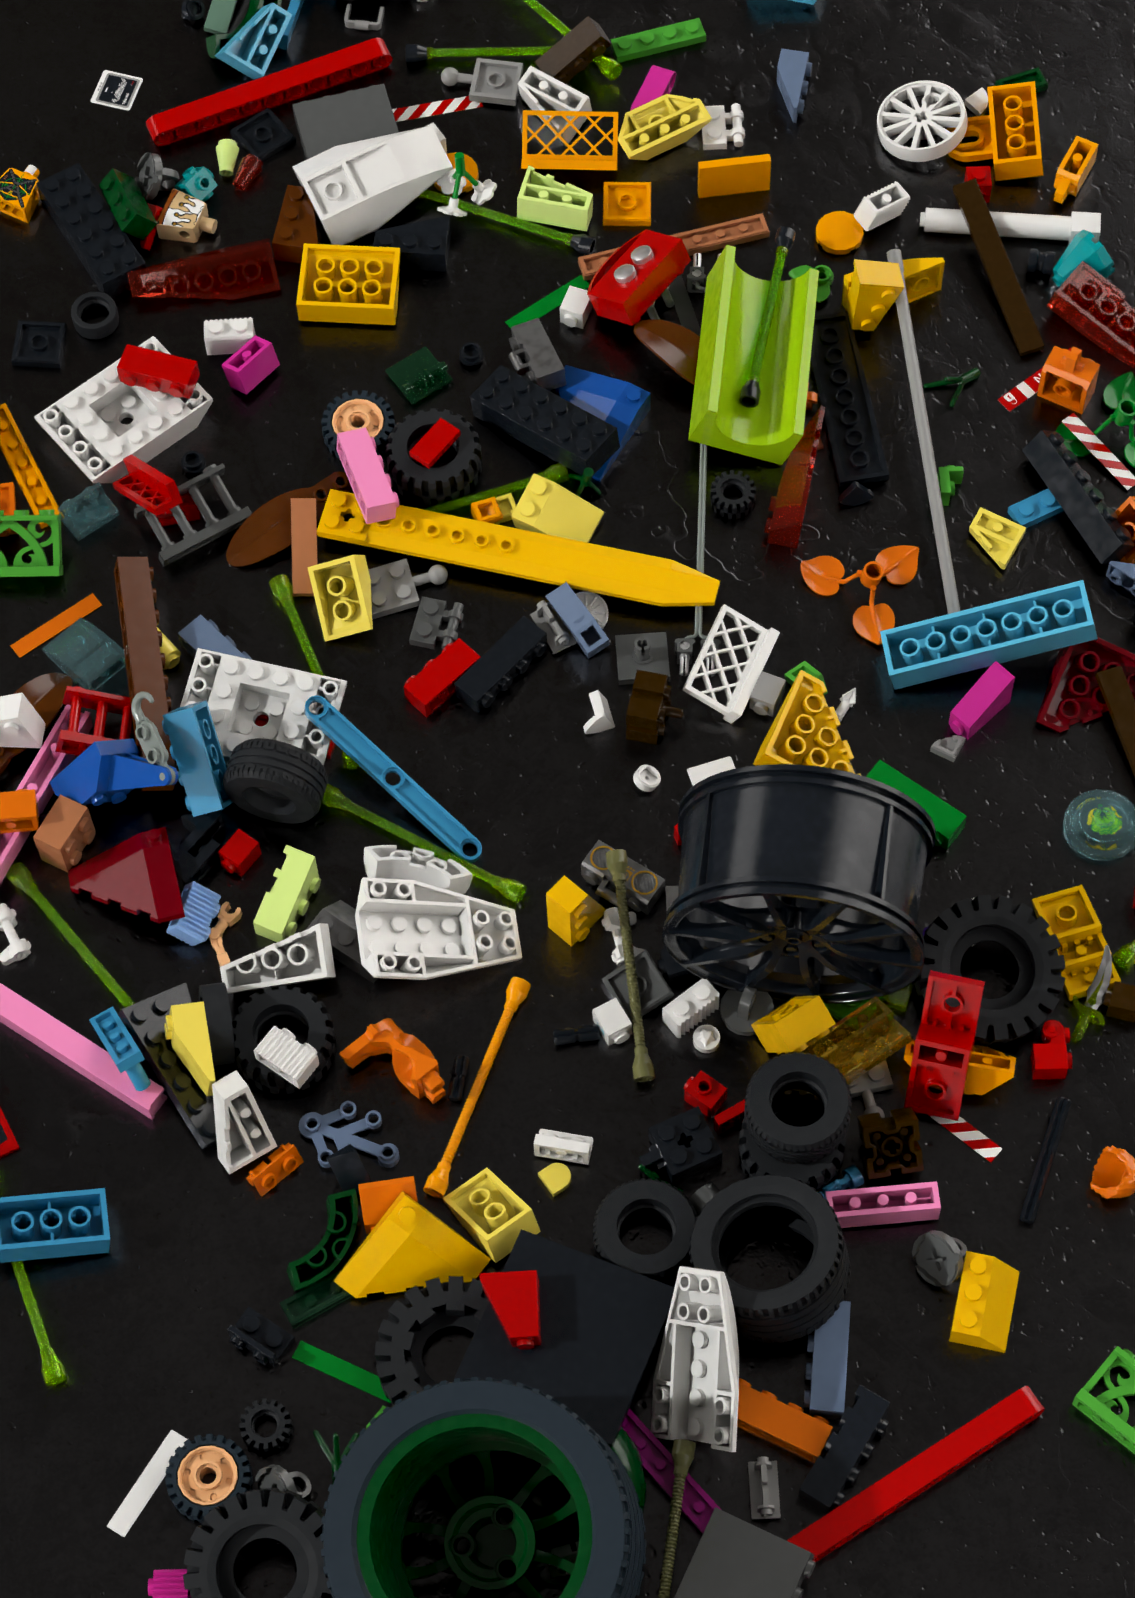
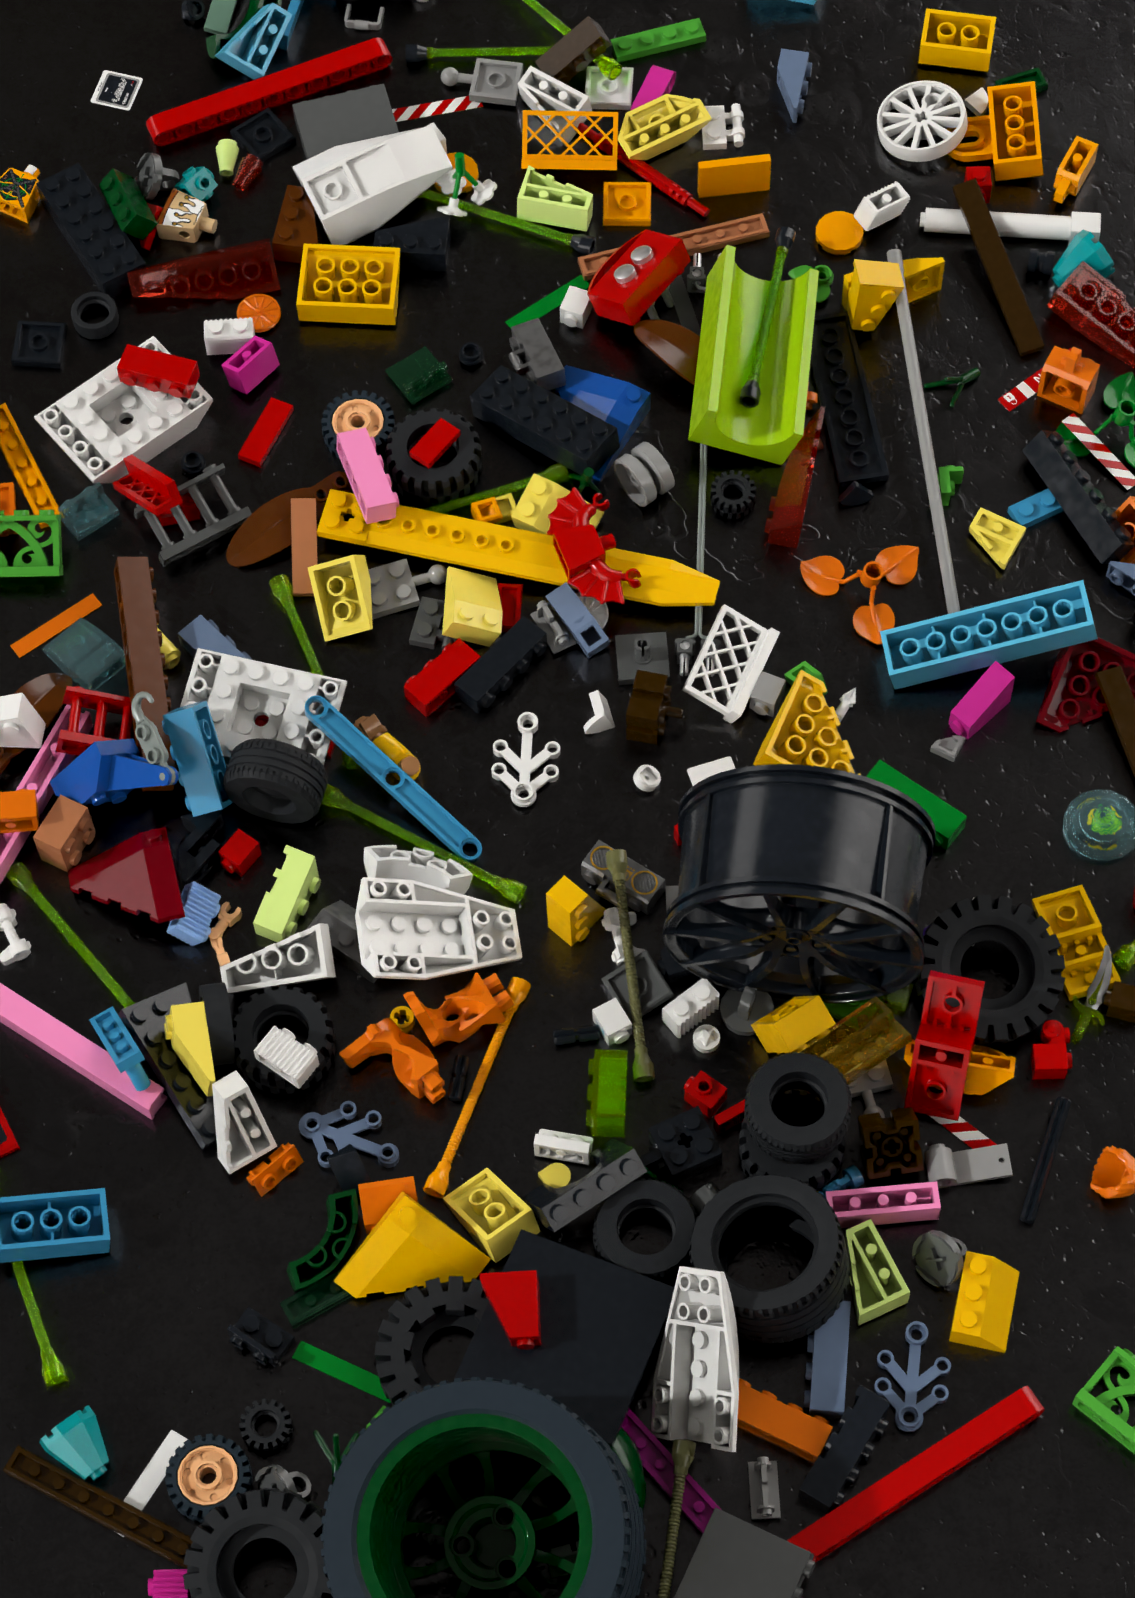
(78, 1444): none -> teal cone
(98, 1505): none -> dark brown tile
(262, 309): none -> orange wheel
(265, 432): none -> red tile
(395, 750): none -> piece
(403, 1010): none -> yellow bush
(472, 607): none -> light yellow slope
(472, 1004): none -> orange hips
(511, 602): none -> red tile
(525, 765): none -> white plant
(584, 551): none -> red torso
(607, 1093): none -> clear neon green wedge
(608, 93): none -> white tile
(615, 1168): none -> black arch
(644, 474): none -> light grey wheel
(648, 173): none -> red axle
(873, 1274): none -> yellowish green wedge
(912, 1382): none -> sand blue plant
(957, 40): none -> yellow brick
(967, 1165): none -> light grey door

